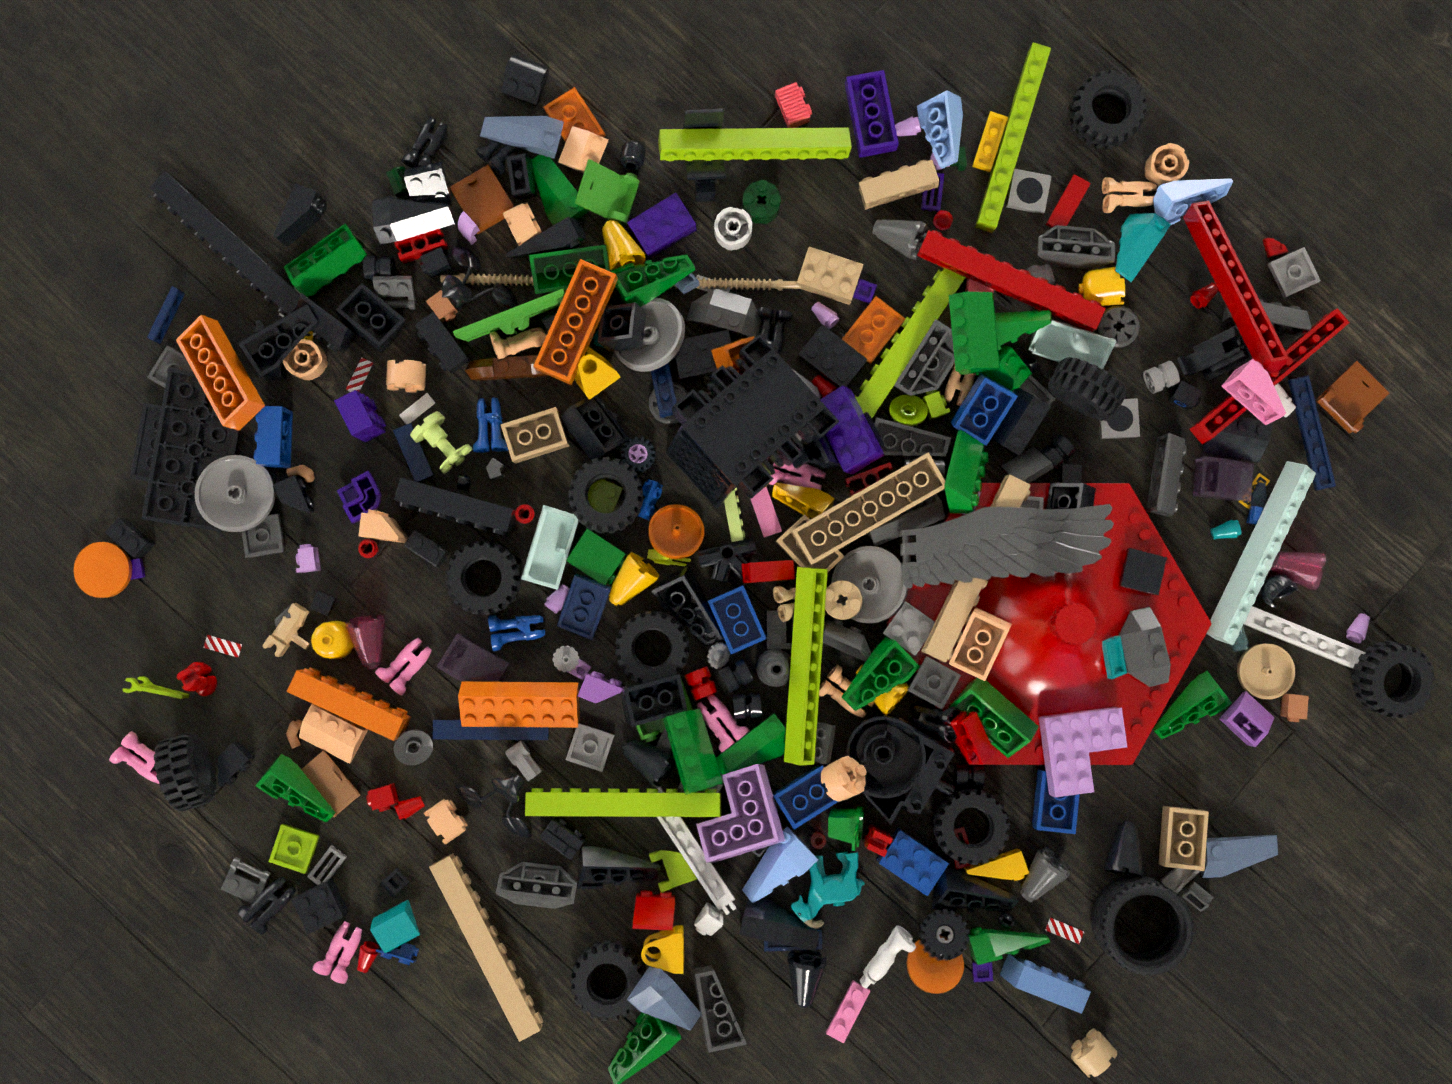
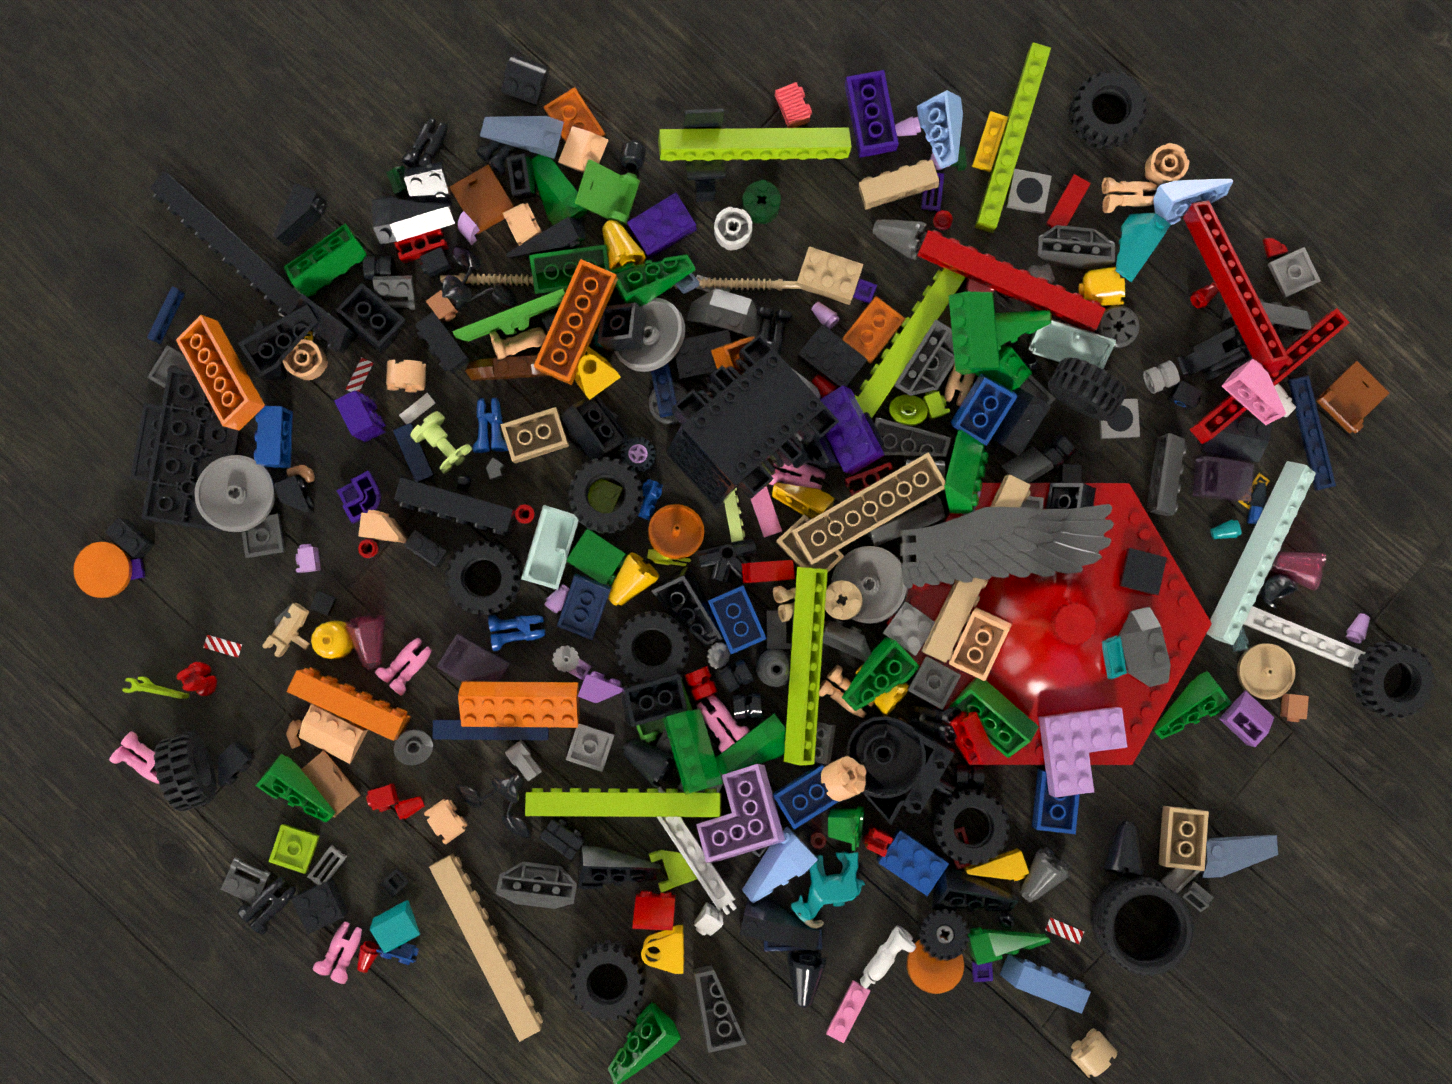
(662, 998): sand blue wedge -> none

